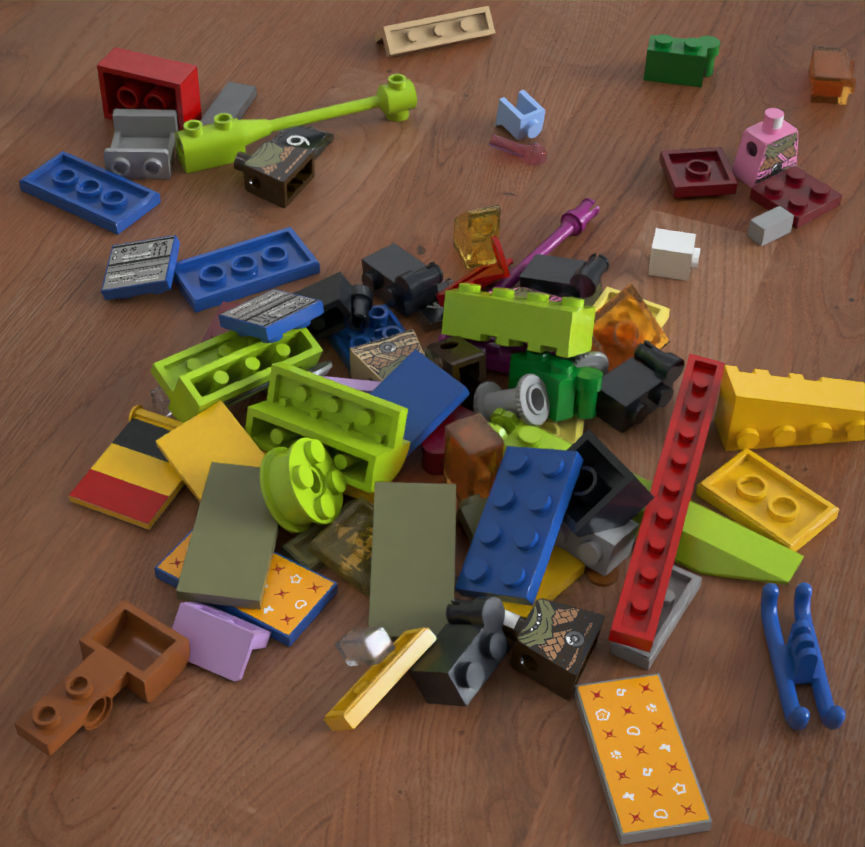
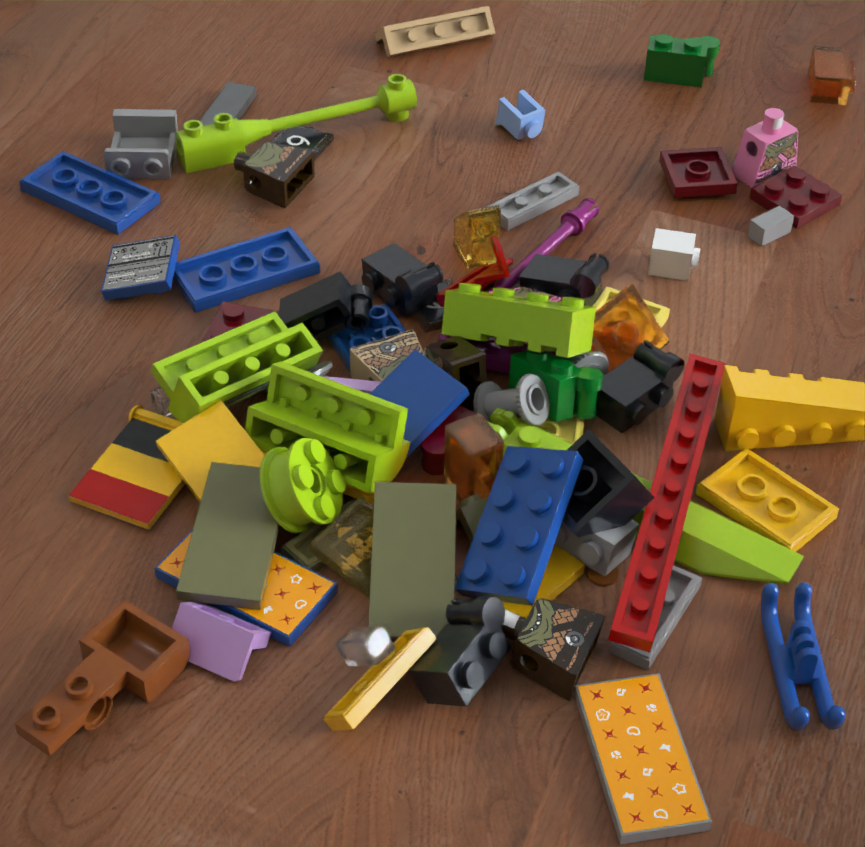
(148, 82): red brick -> none
(271, 315): tile -> none
(531, 154): clear pink bar -> none
(535, 199): none -> light grey tile

